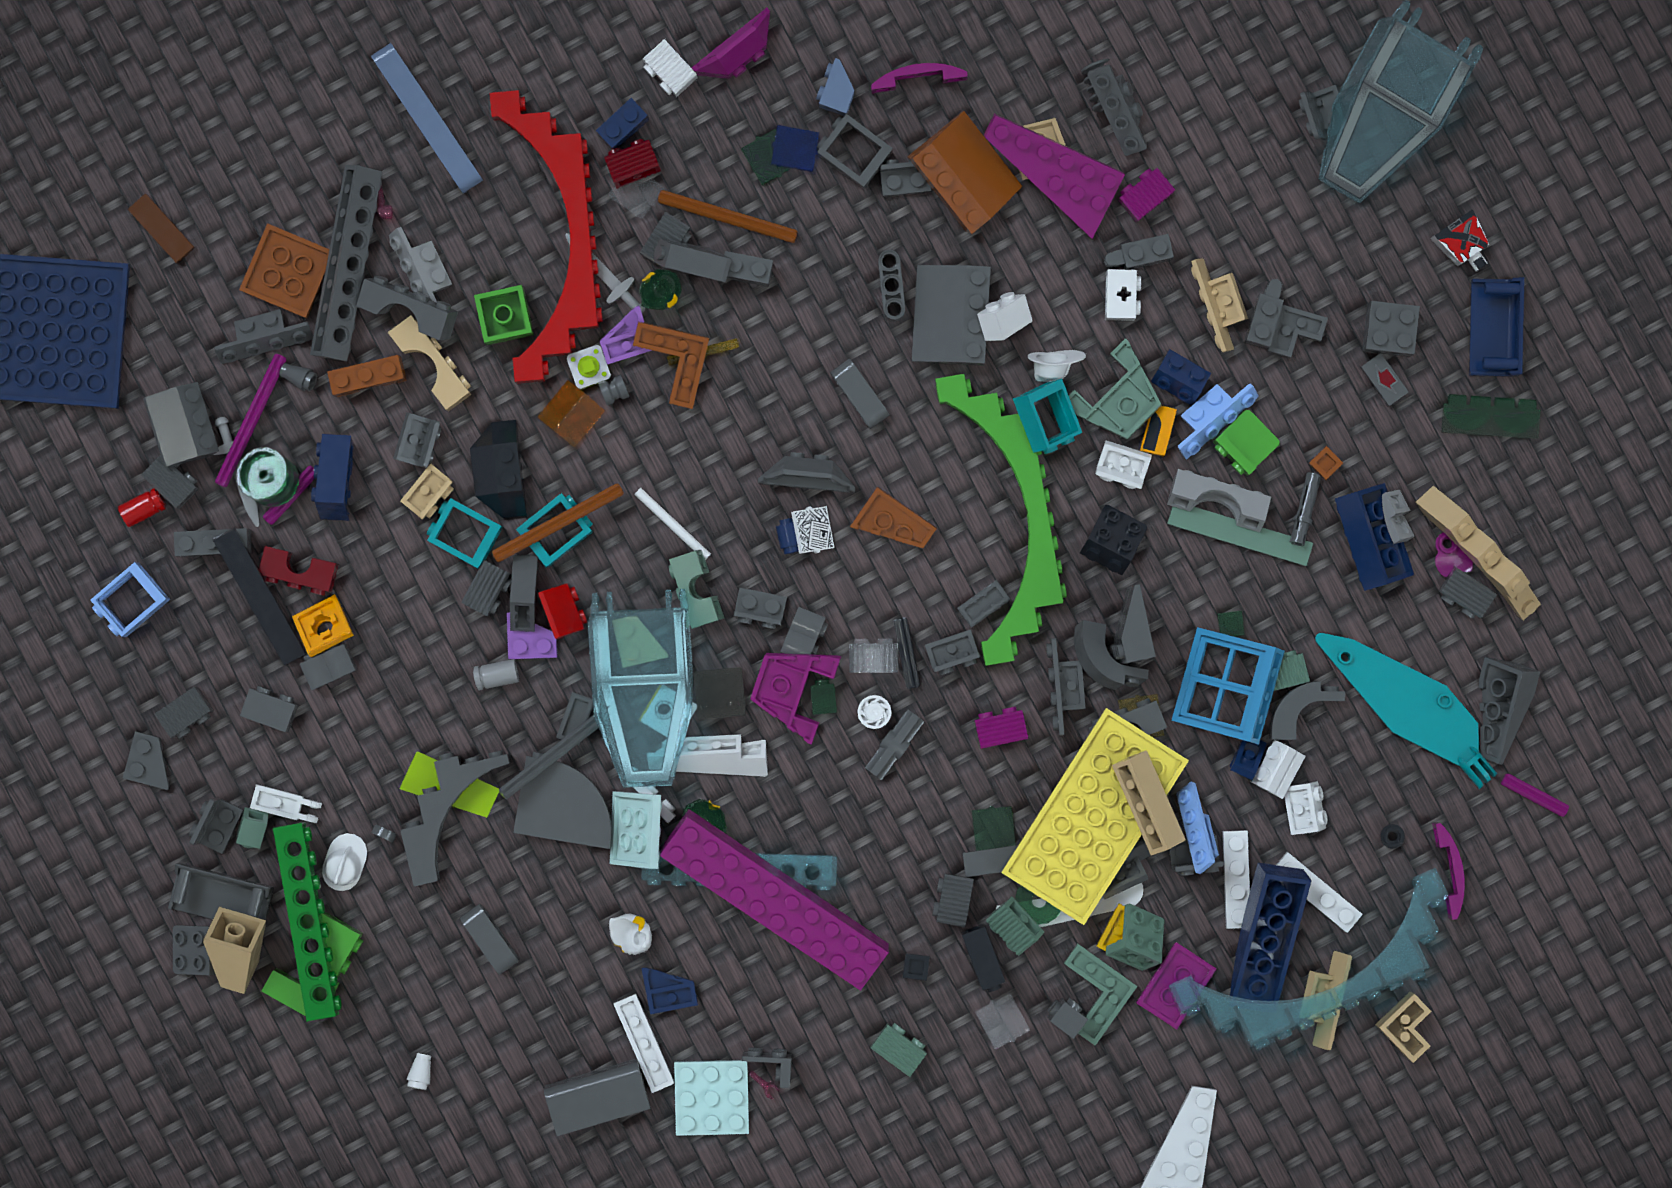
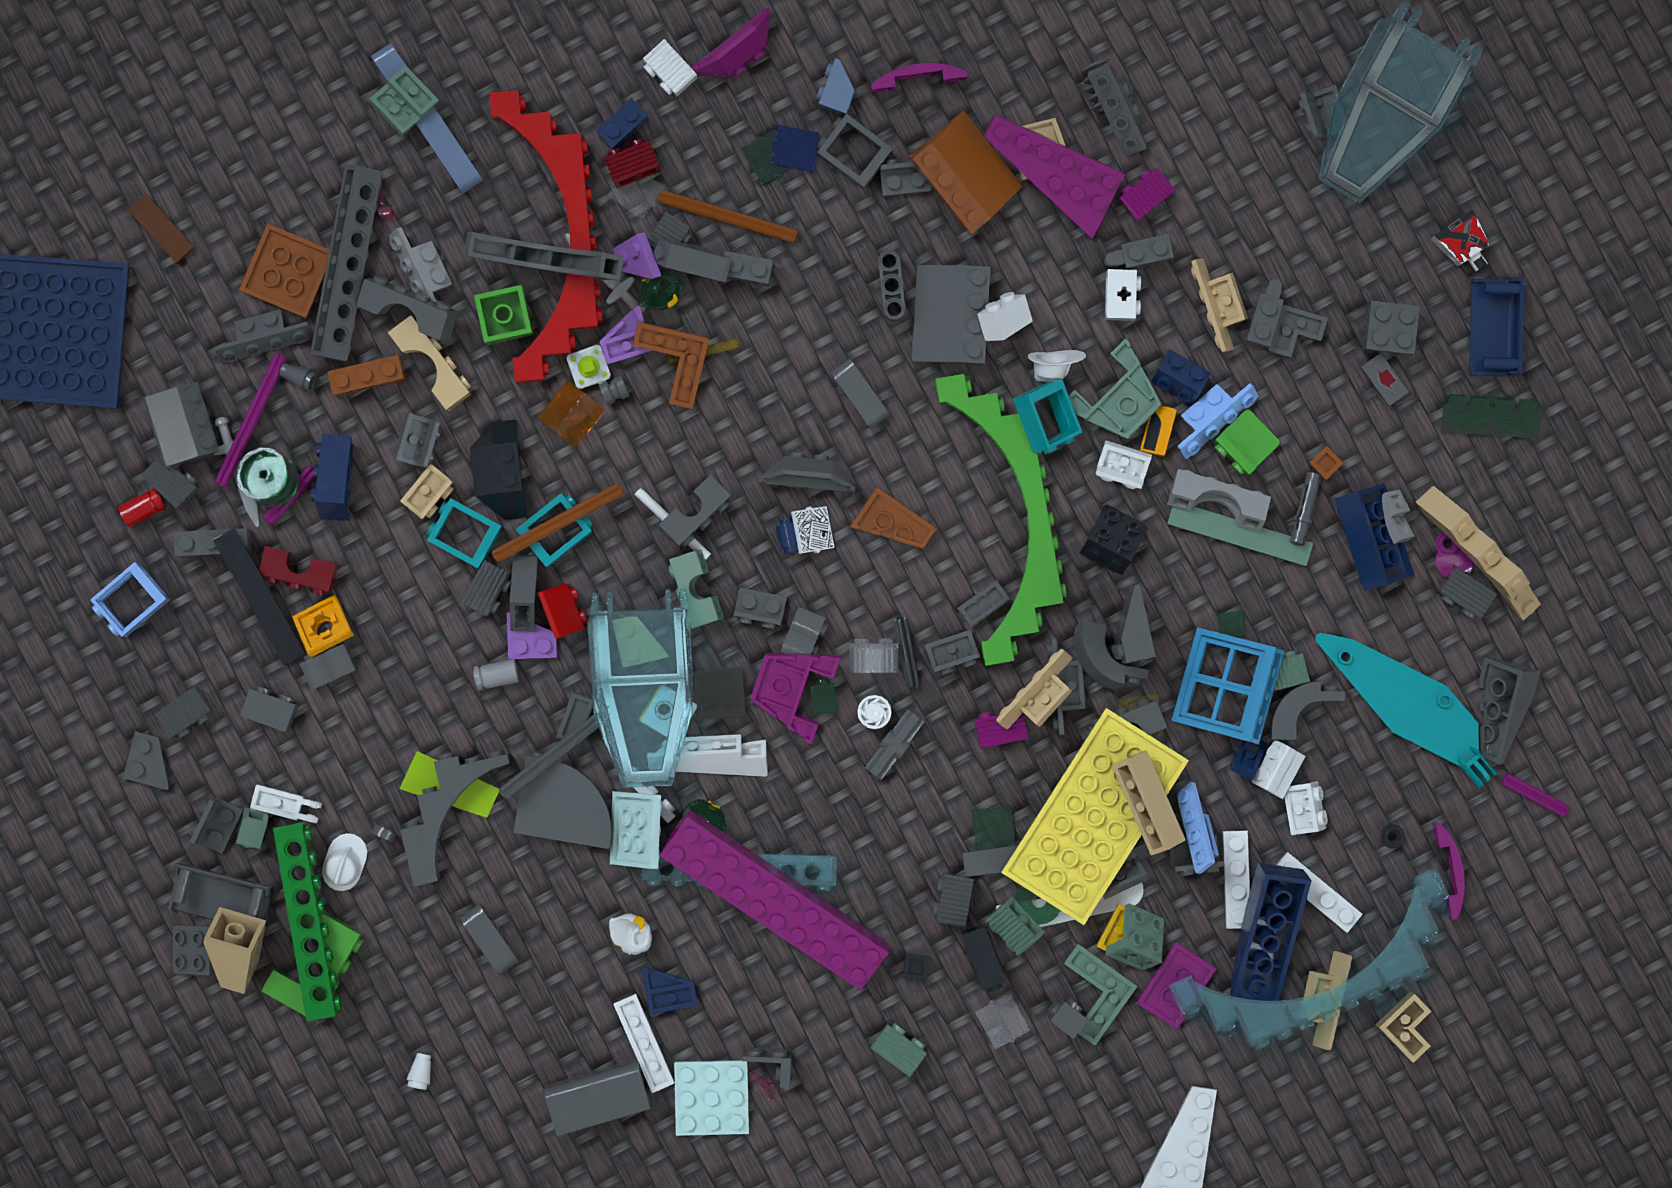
(403, 100): none -> sand green slope
(544, 257): none -> dark grey arch
(638, 257): none -> medium lavender wing
(680, 528): none -> dark grey arch
(1041, 695): none -> tan bracket

